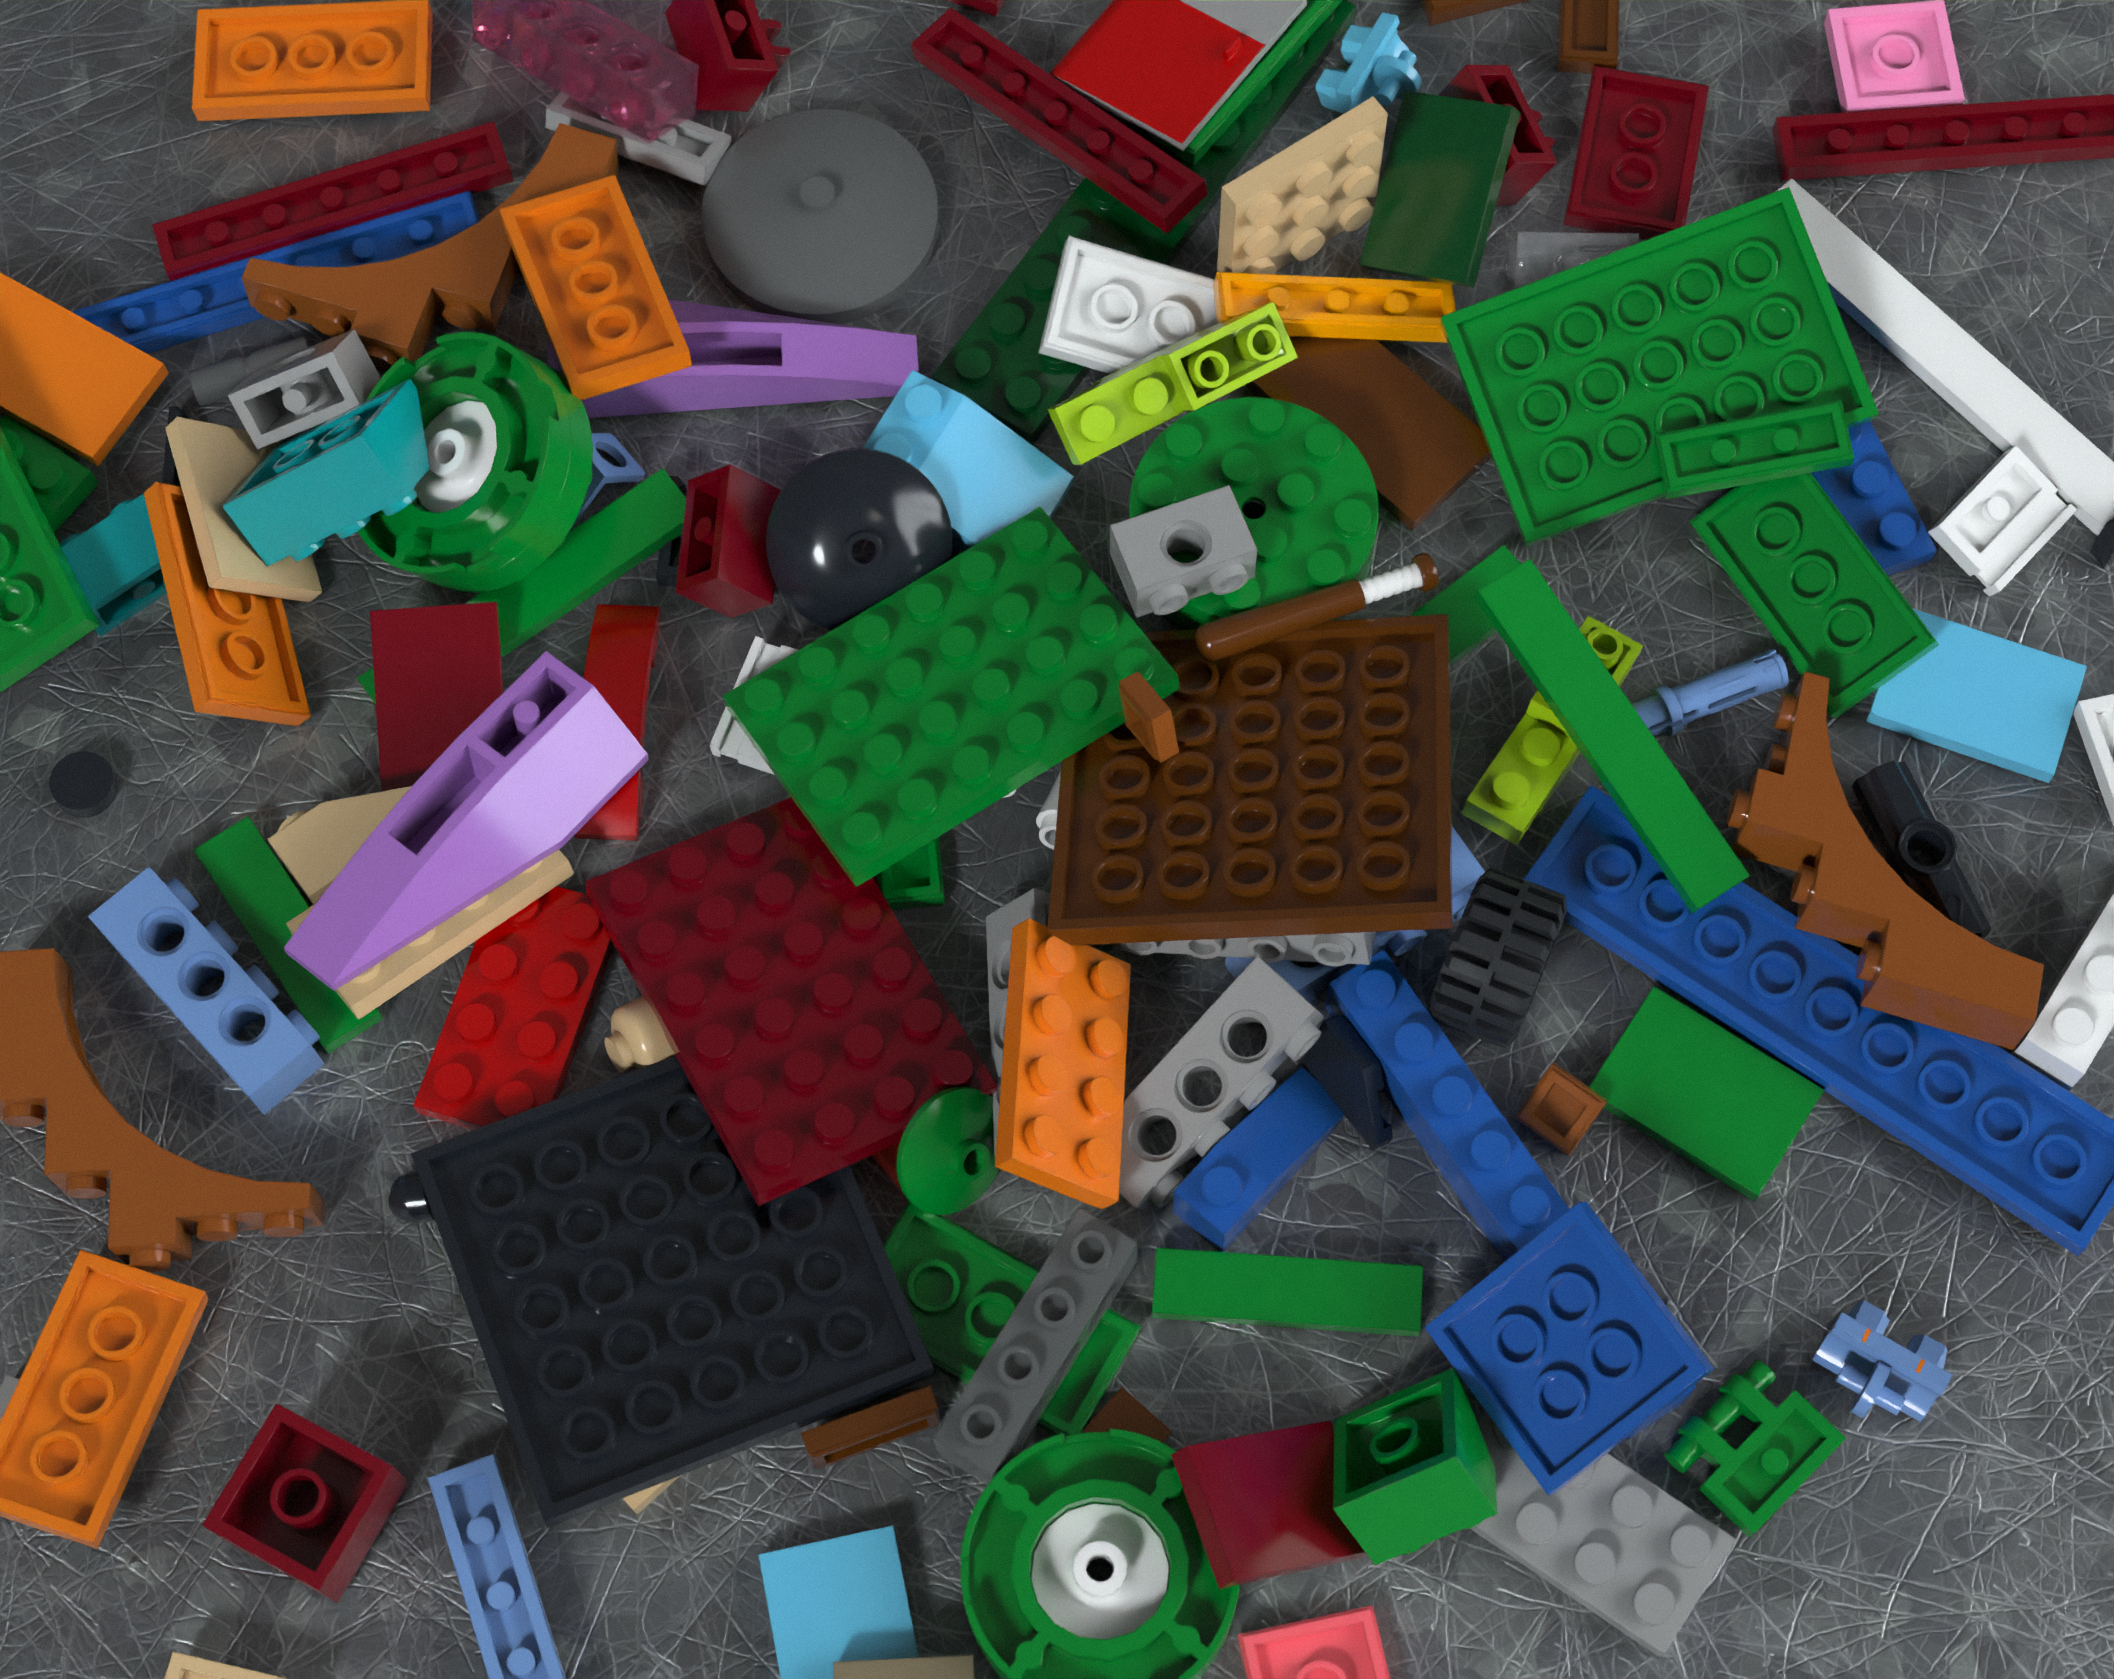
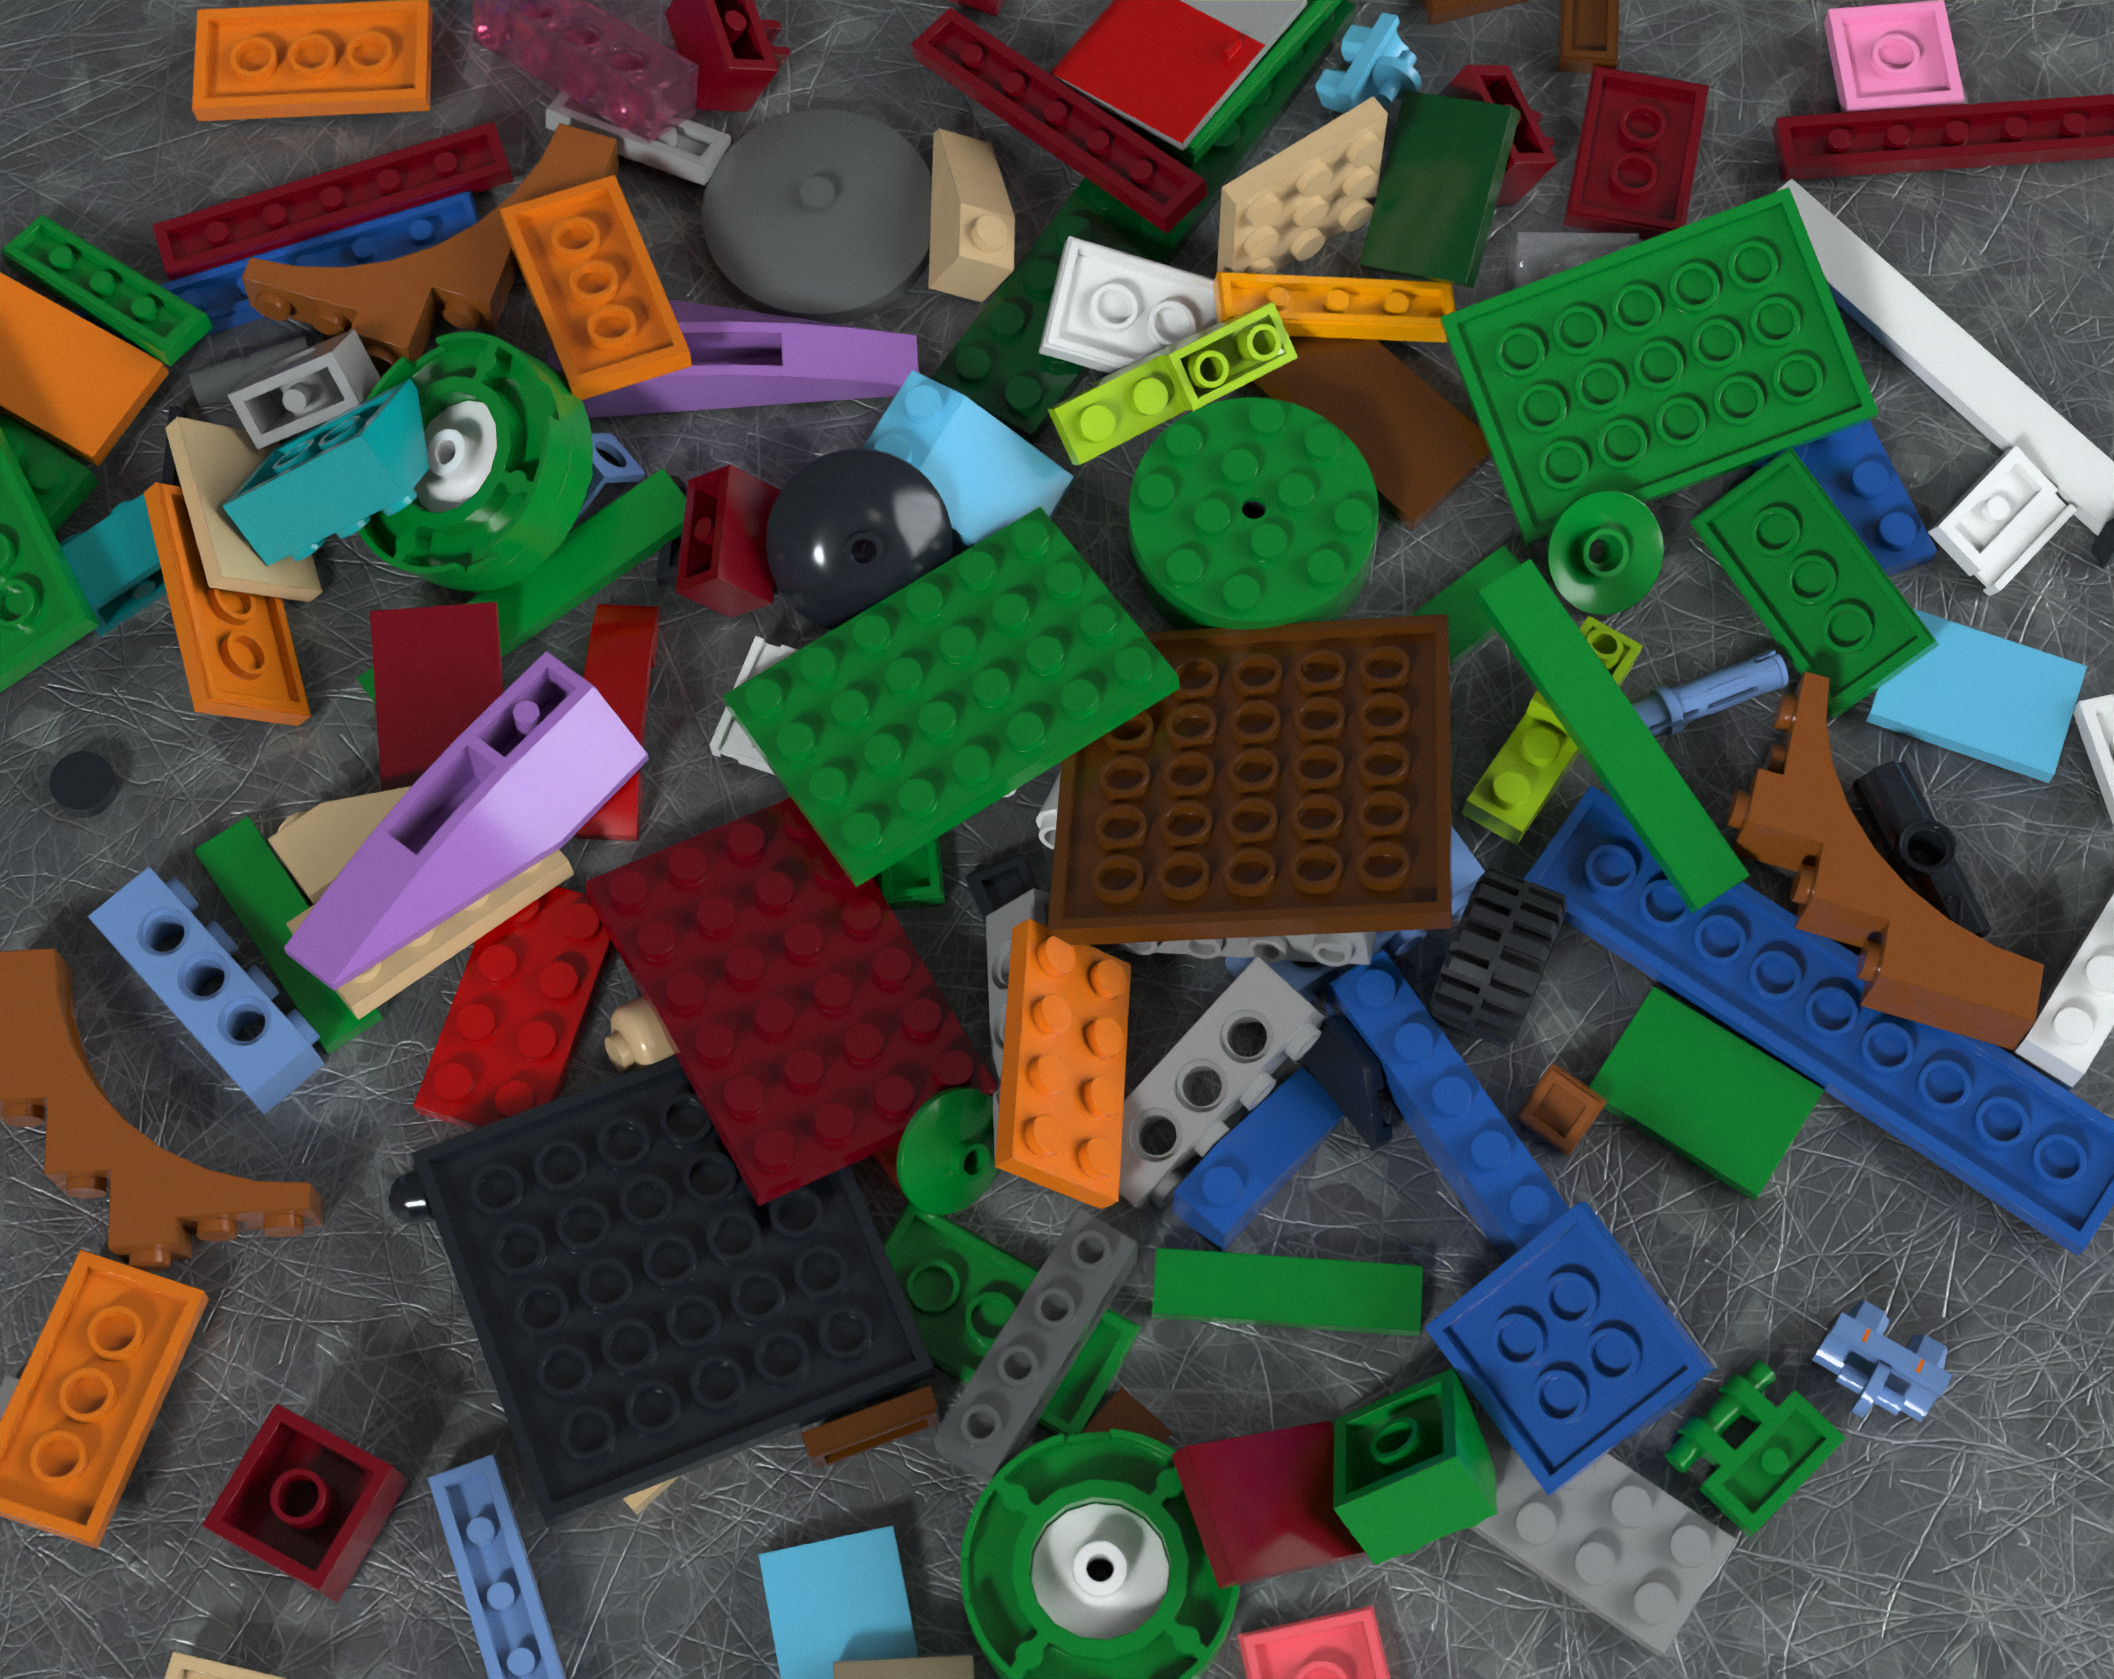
(106, 290): none -> green tile
(969, 218): none -> tan slope
(1000, 884): none -> black tile
(1148, 717): dark orange tile -> none
(1203, 525): light grey brick -> none
(1285, 617): reddish brown piece -> none
(1629, 555): none -> green dish
(1753, 449): green tile -> none

